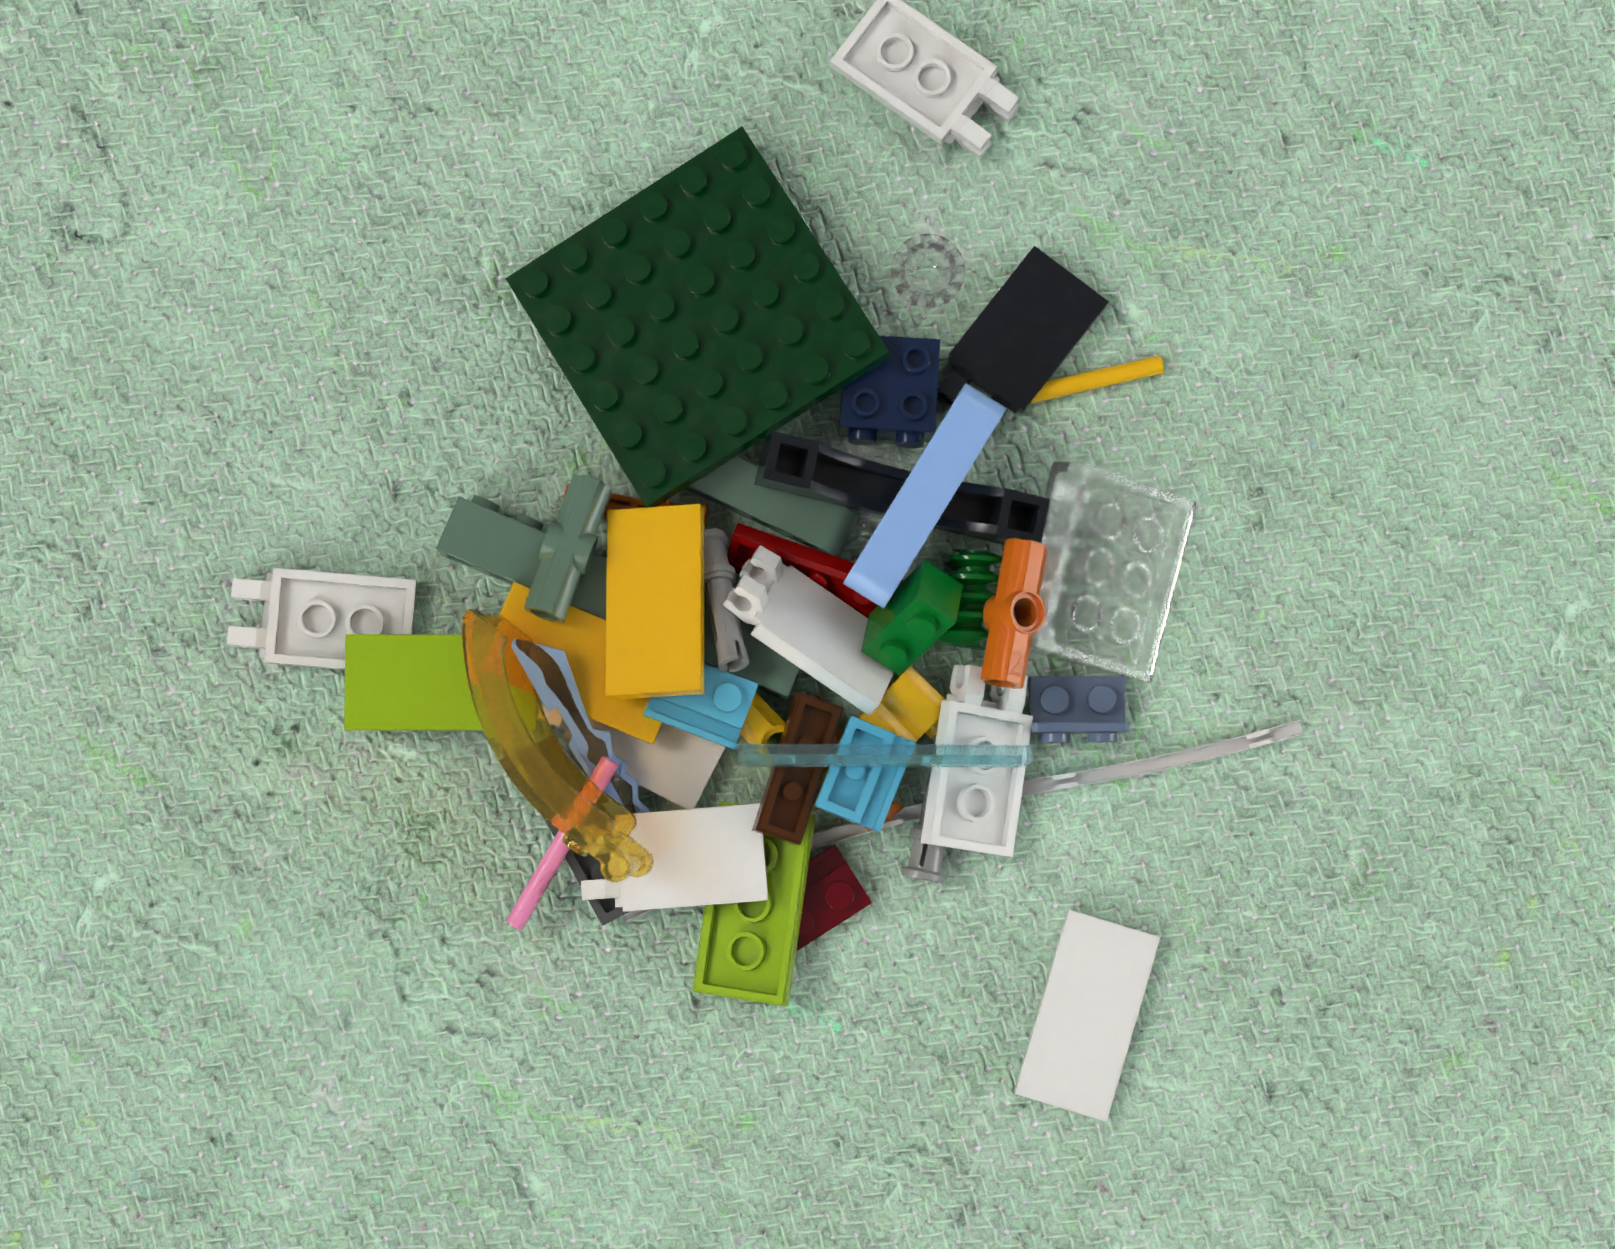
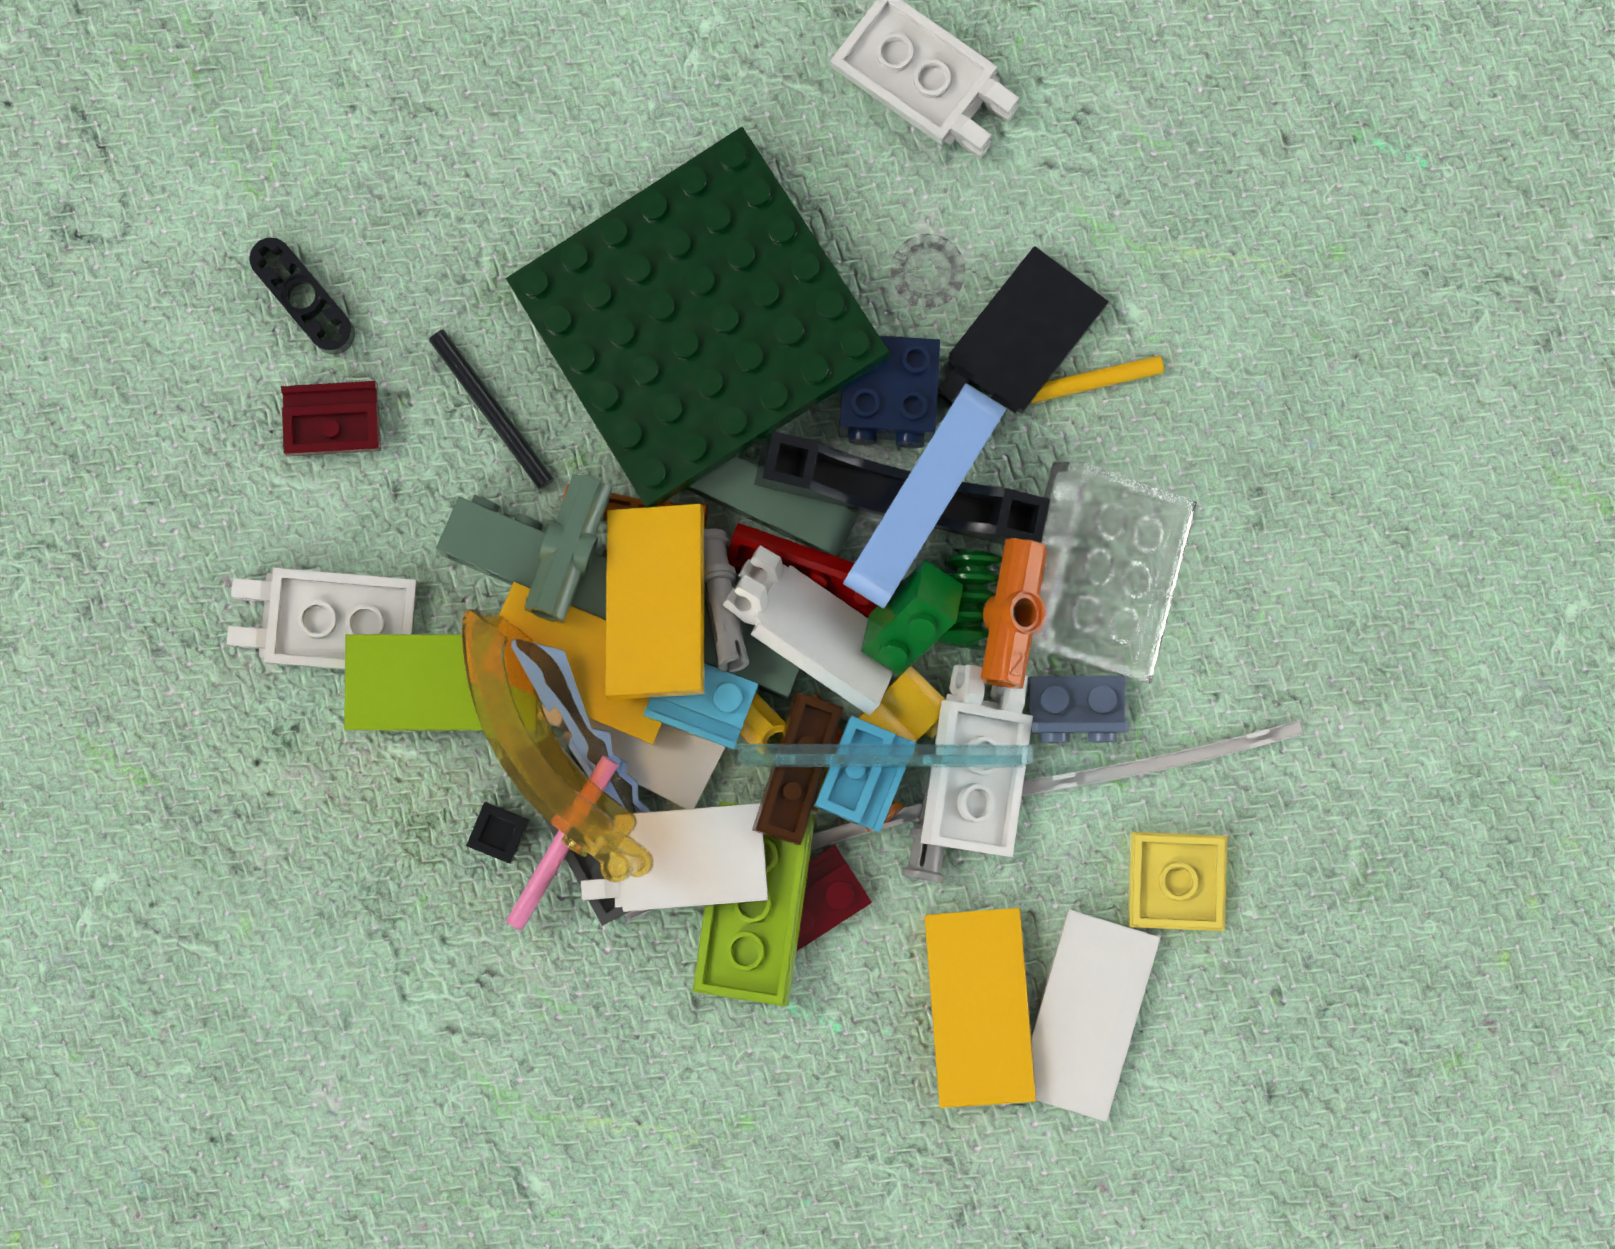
(290, 263): none -> black beam
(331, 418): none -> dark red plate
(491, 409): none -> black bar
(498, 832): none -> black plate
(980, 1008): none -> yellow tile
(1177, 881): none -> light yellow tile

